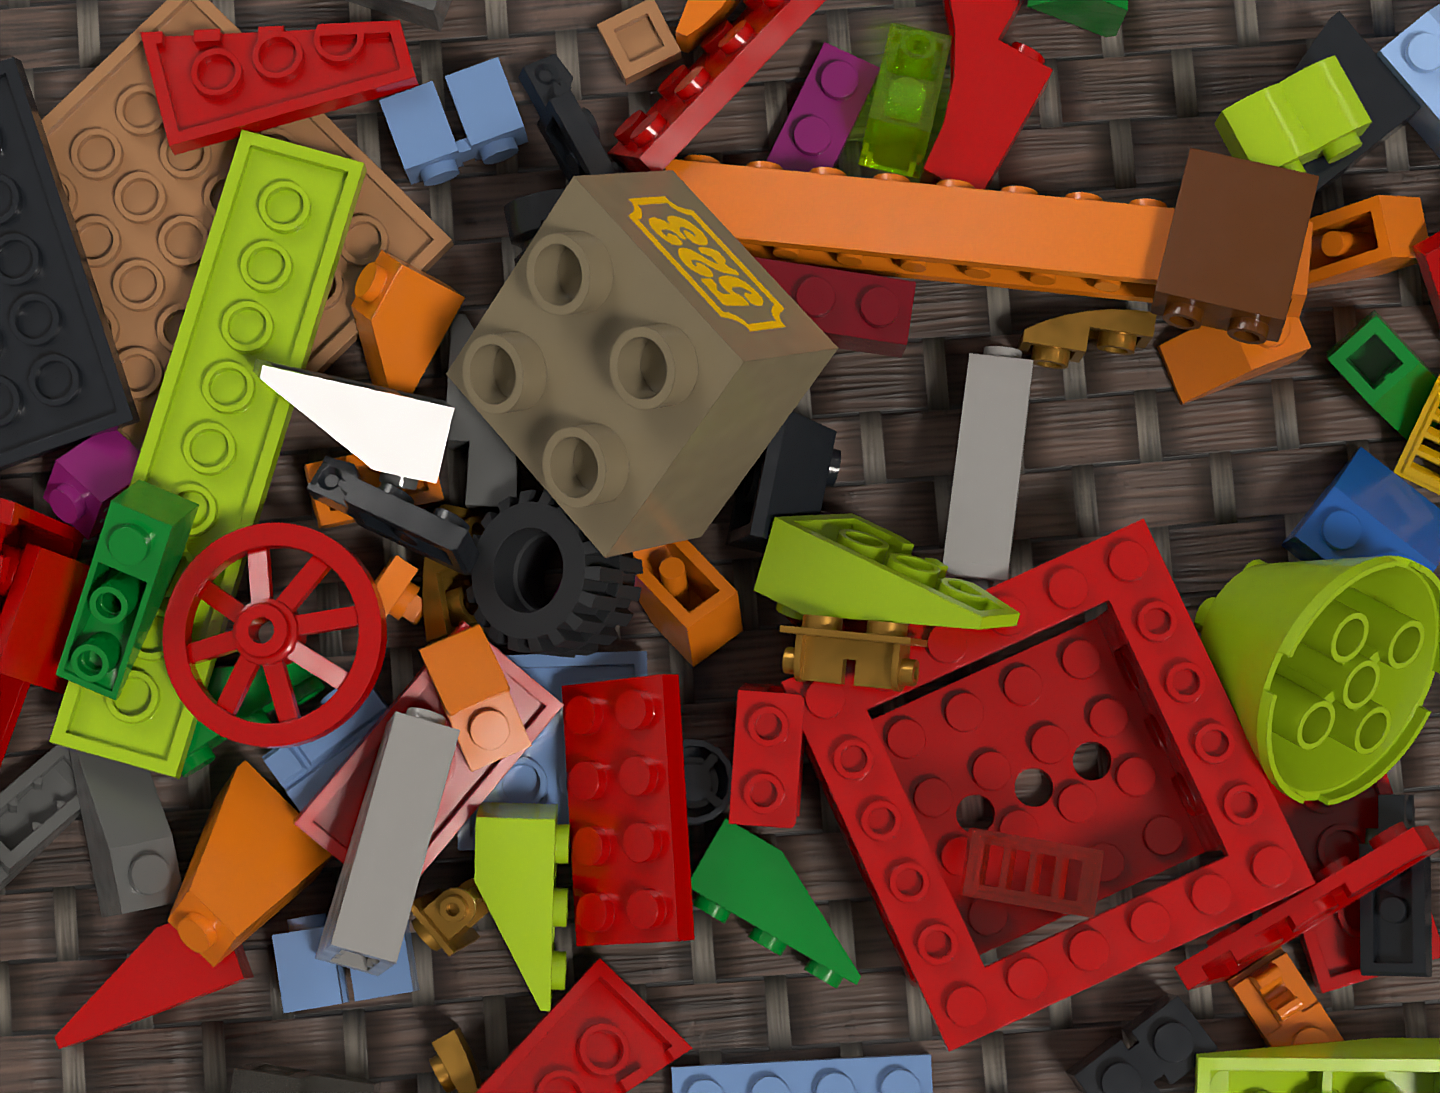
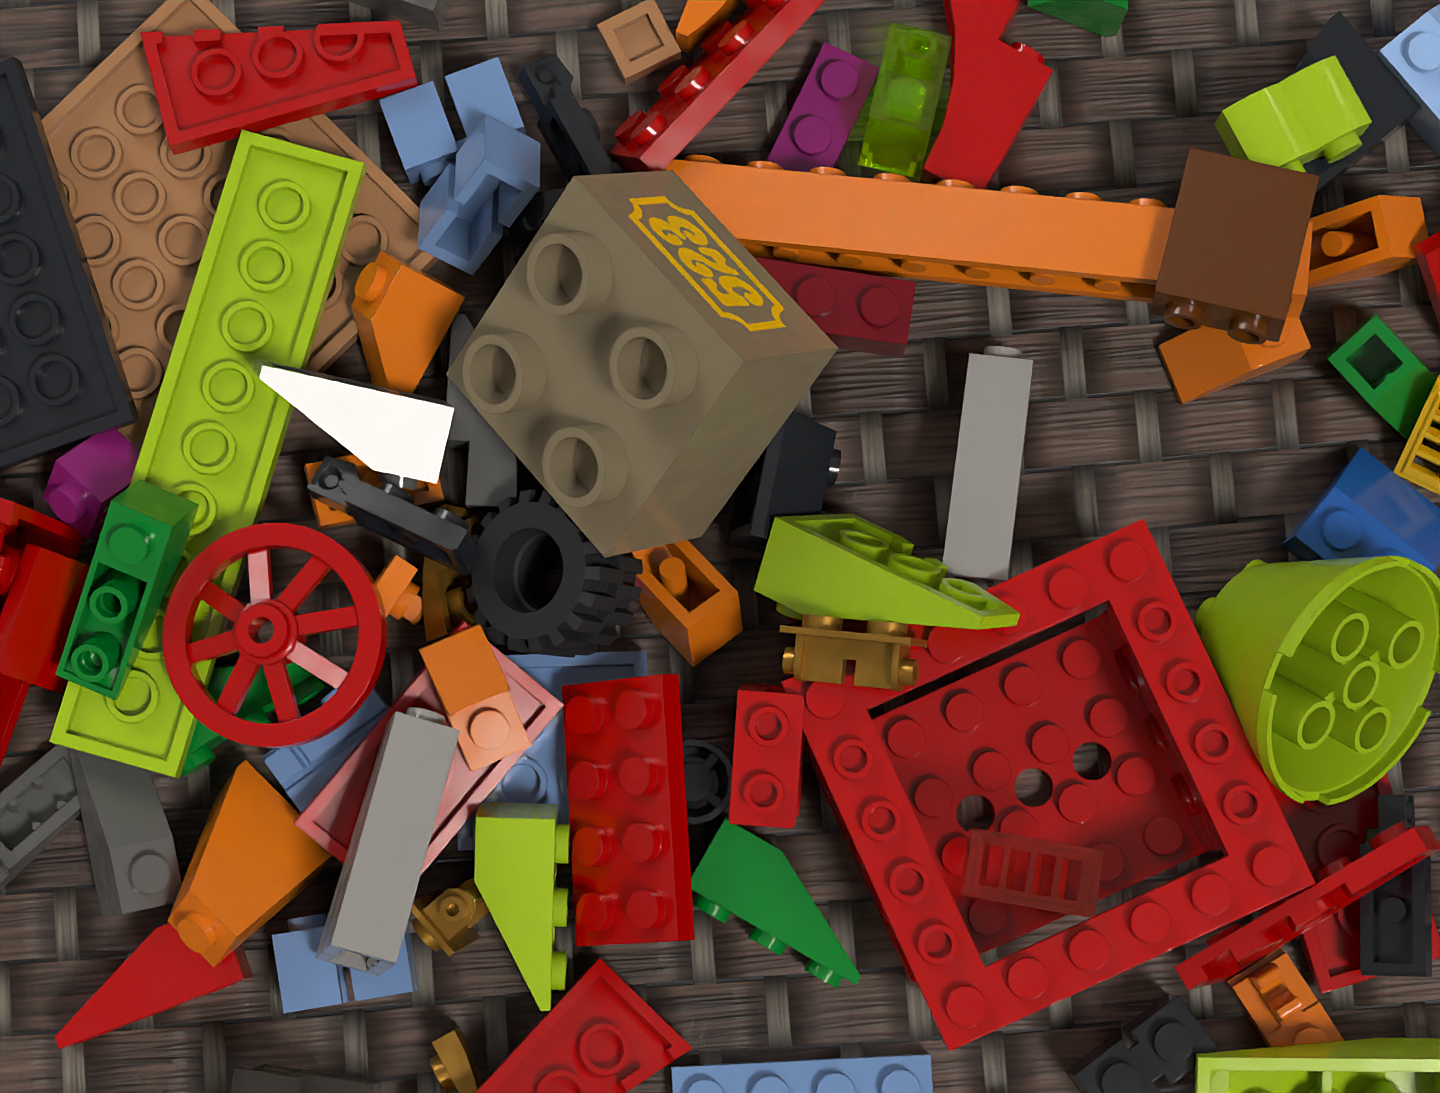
(465, 209): none -> medium blue piece
(1066, 337): pearl gold slope -> none

